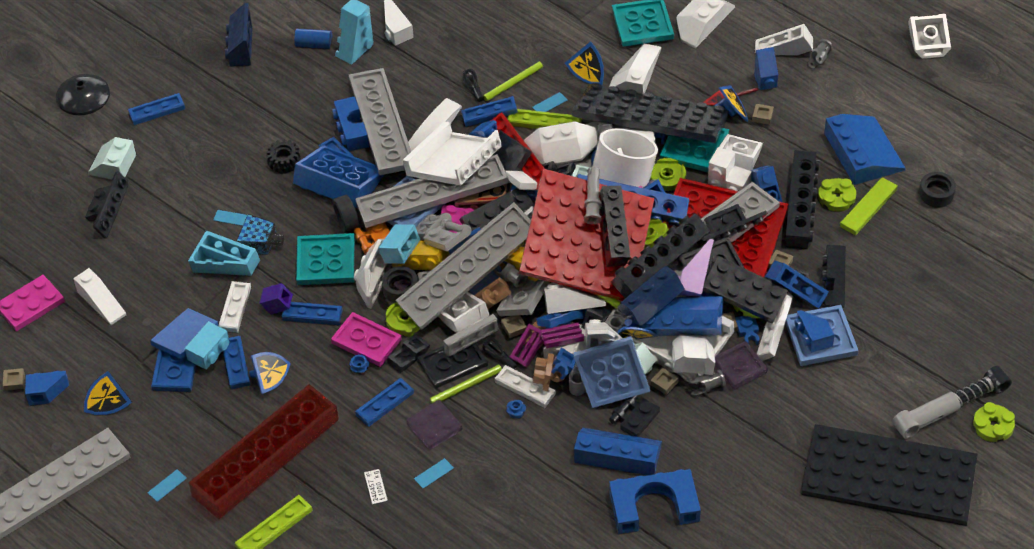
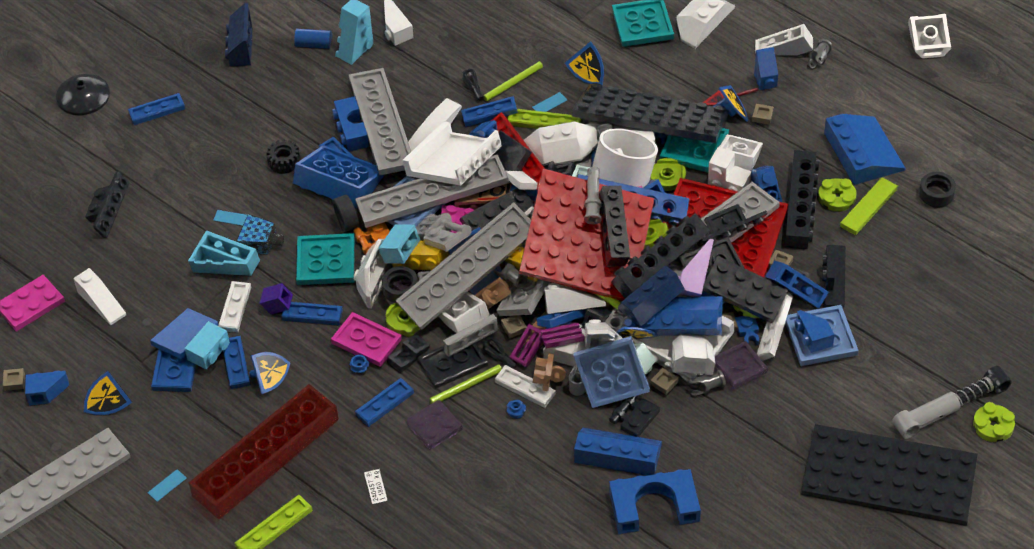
(113, 157): light aqua slope -> none
(433, 473): dark azure sticker -> none
(563, 362): blue plate -> none
(637, 70): white wedge -> none

